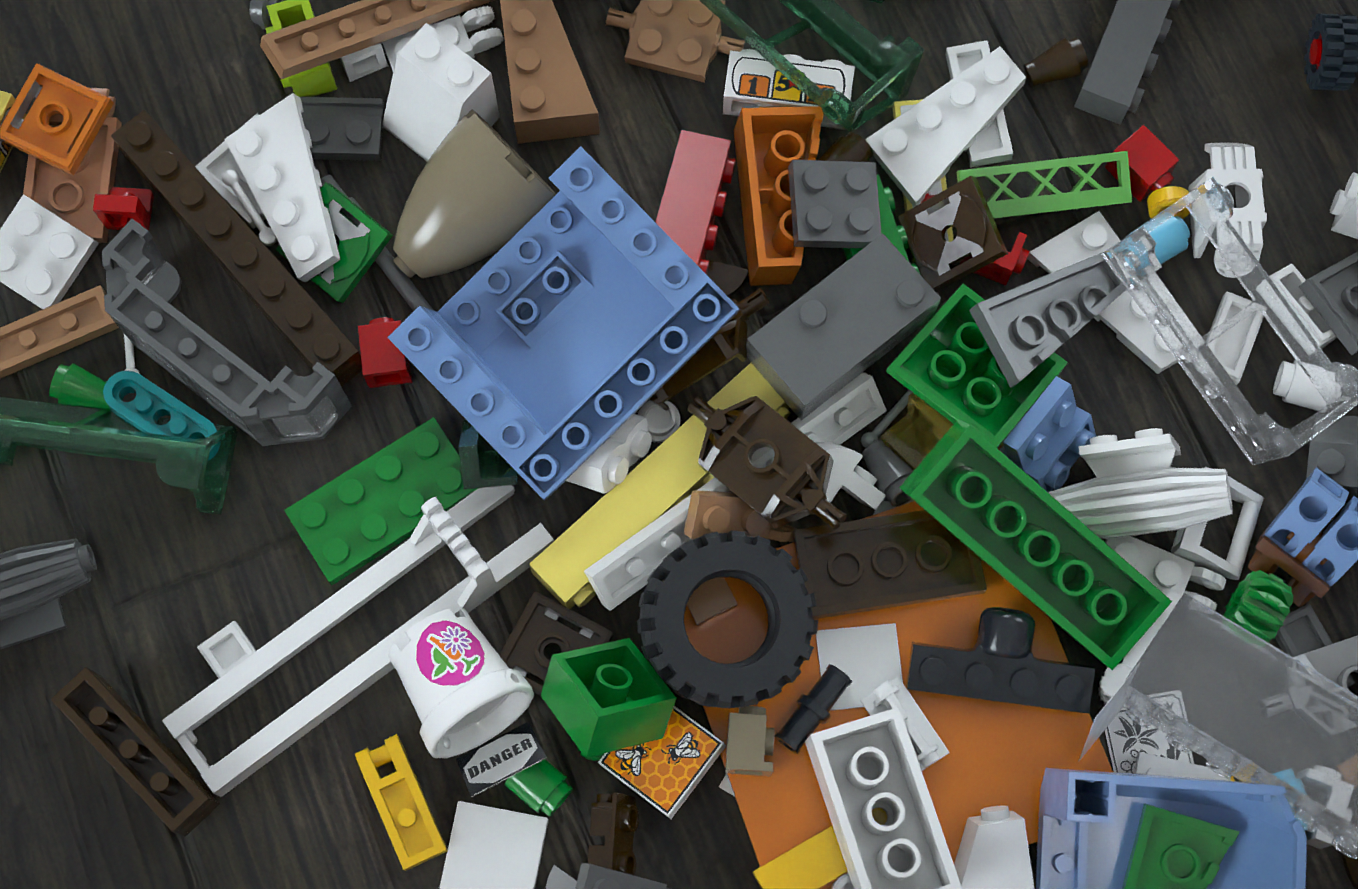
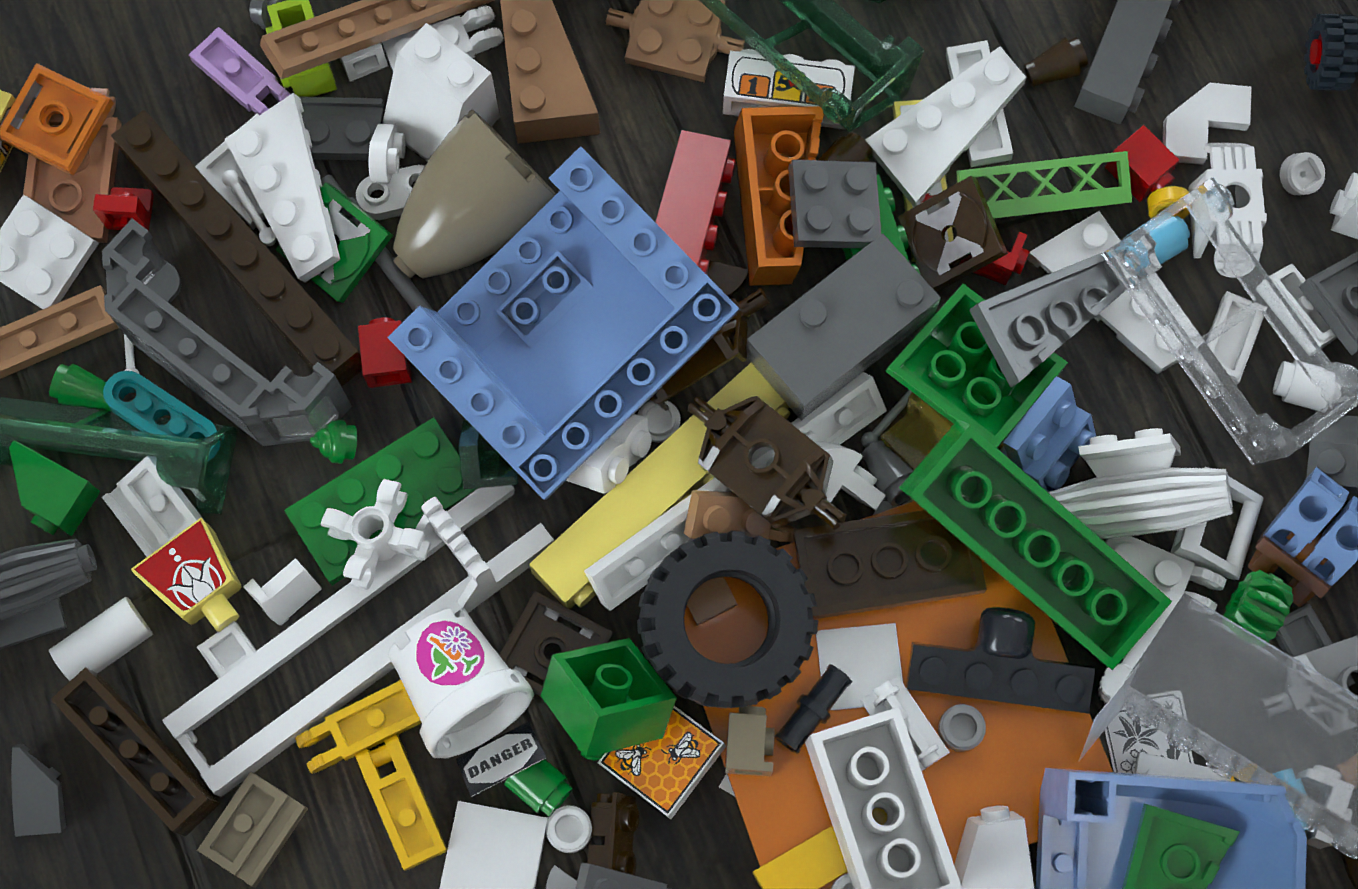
(35, 795): none -> dark grey slope
(50, 491): none -> green slope
(101, 640): none -> white brick
(150, 507): none -> white plate
(193, 576): none -> torso
(237, 71): none -> lavender hinge
(252, 829): none -> dark tan plate
(284, 592): none -> white tile
(336, 441): none -> green plate
(361, 725): none -> yellow hinge
(384, 152): none -> white plate
(384, 546): none -> white pin
(394, 196): none -> white plate
(569, 829): none -> white tile
(962, 727): none -> light grey tile
(1213, 106): none -> white tile
(1302, 173): none -> white tile

